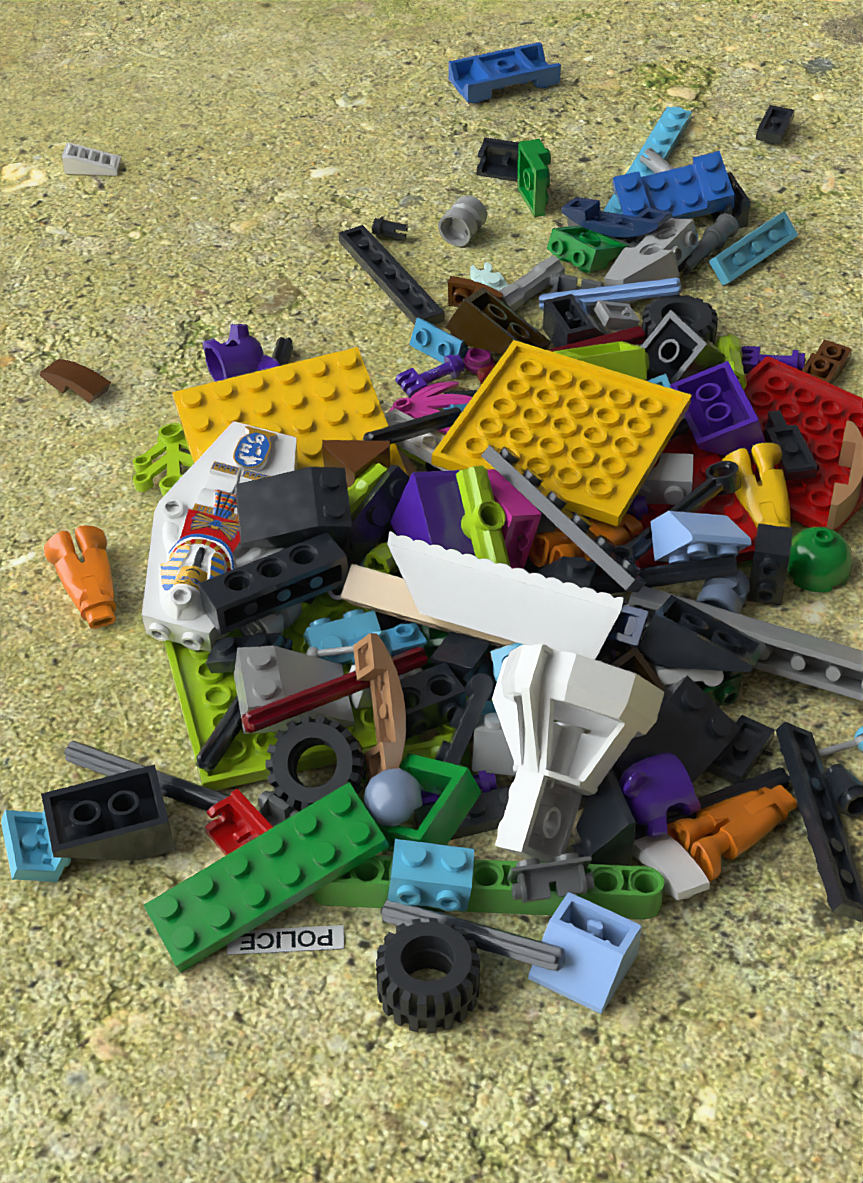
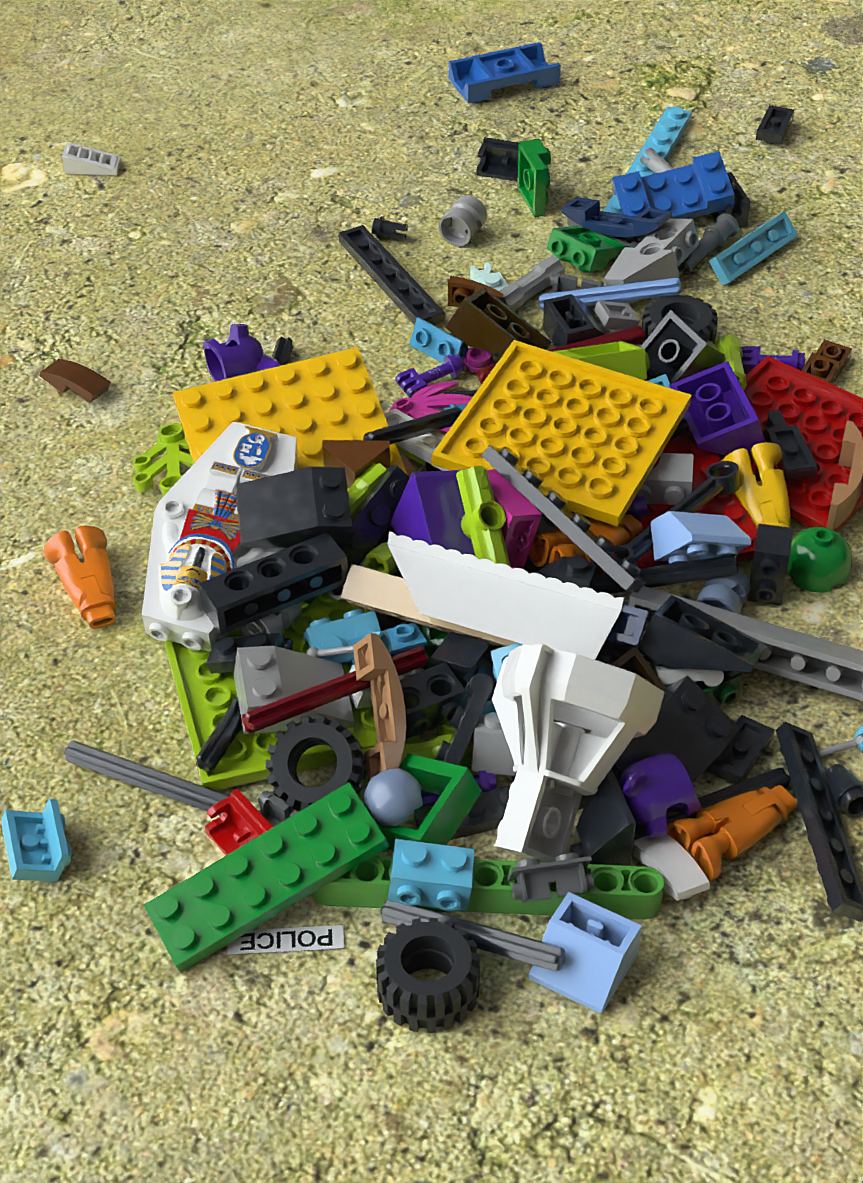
(109, 818): black slope -> none

